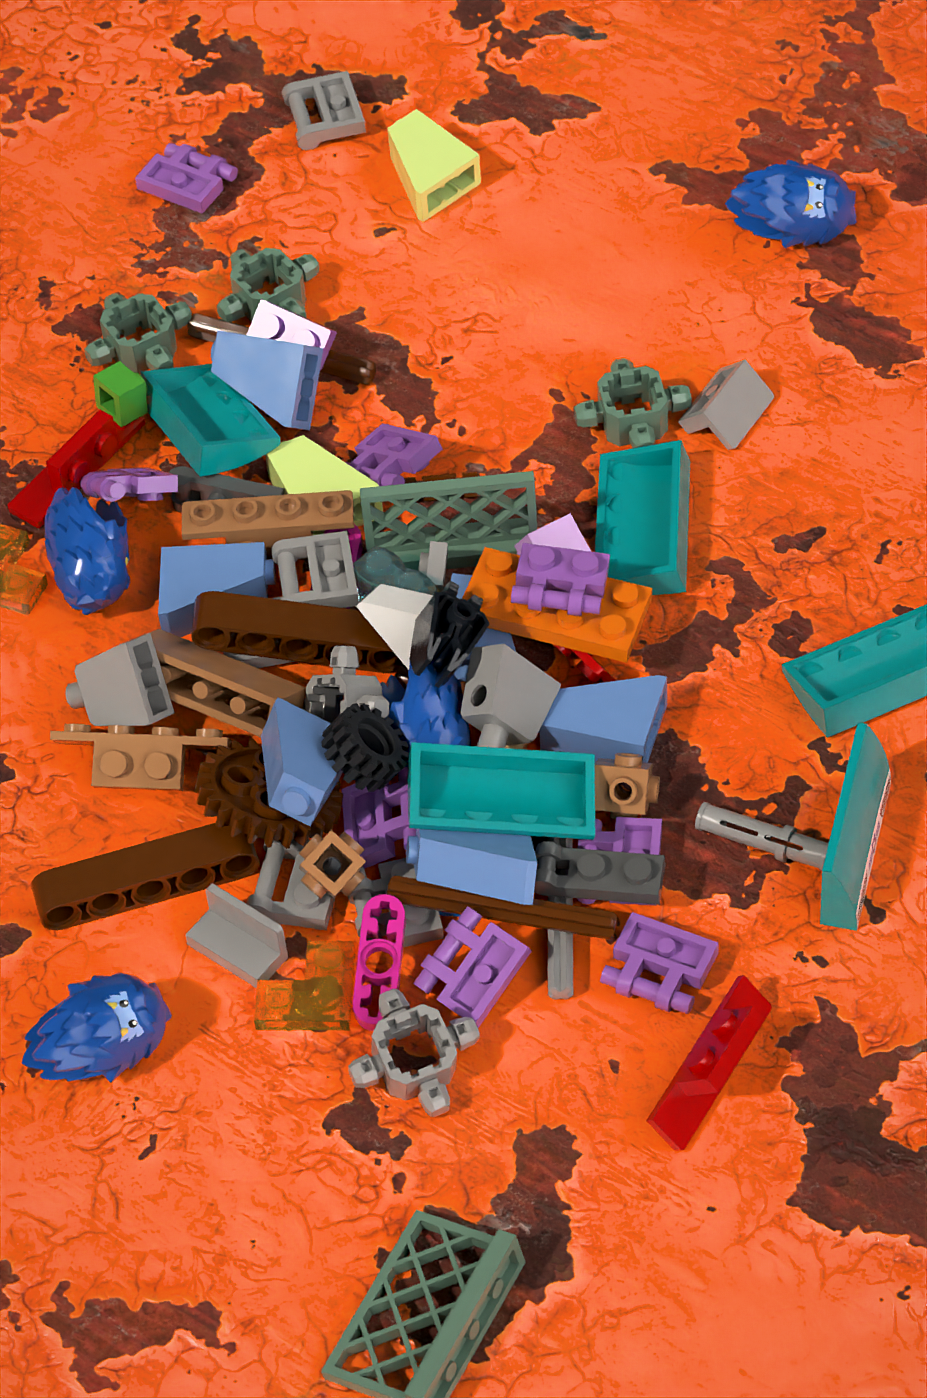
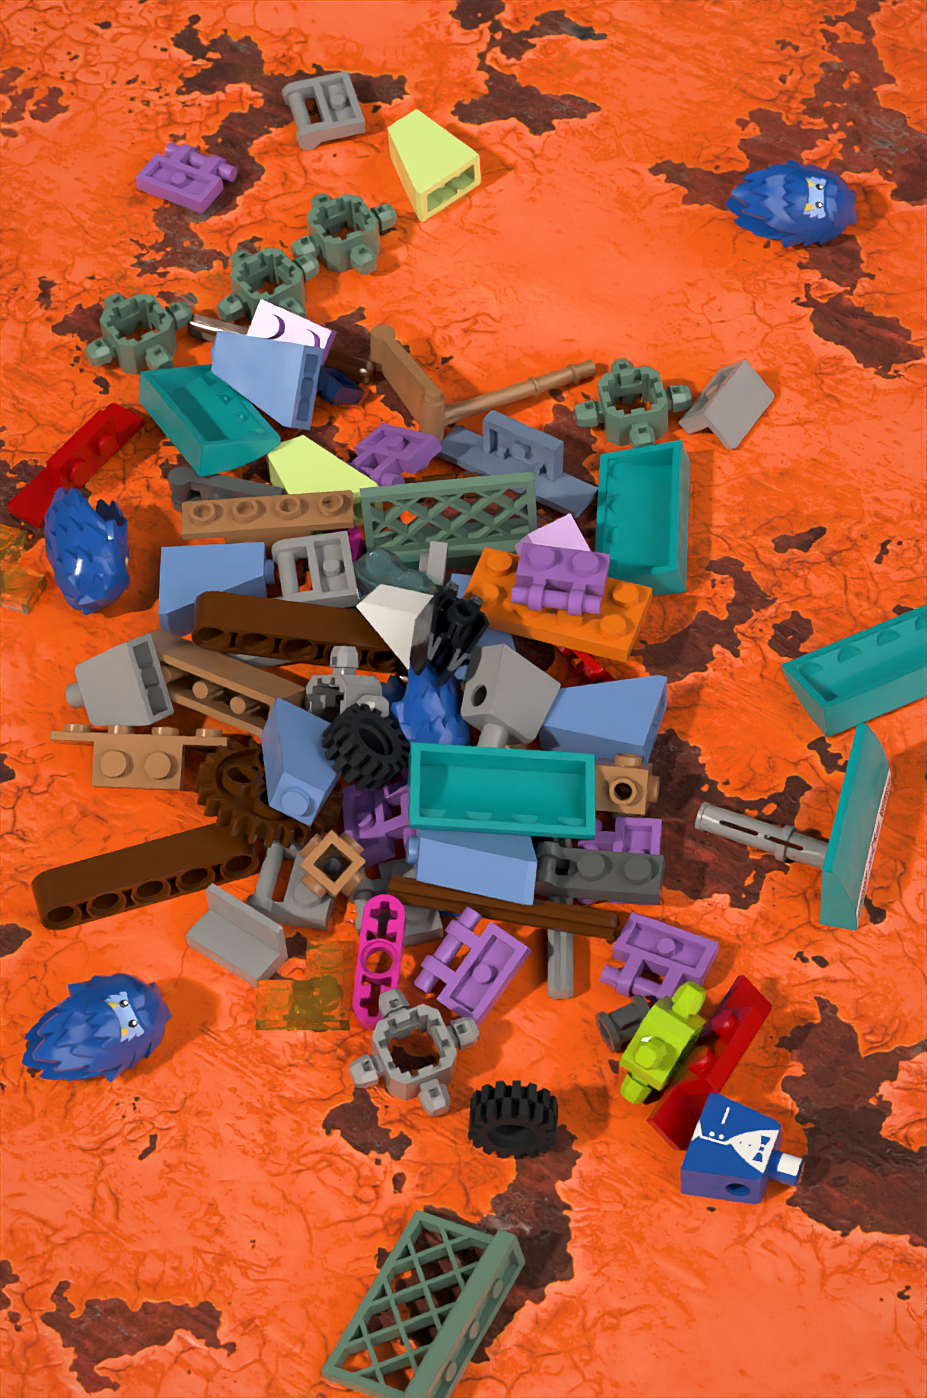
(120, 393): bright green plate -> none
(143, 483): medium lavender plate -> none
(337, 387): none -> dark blue plate
(347, 211): none -> sand green piece
(427, 401): none -> medium nougat piece
(513, 1119): none -> black tyre
(515, 448): none -> sand blue bracket
(622, 1023): none -> dark grey bush
(662, 1042): none -> lime piece
(736, 1154): none -> blue torso

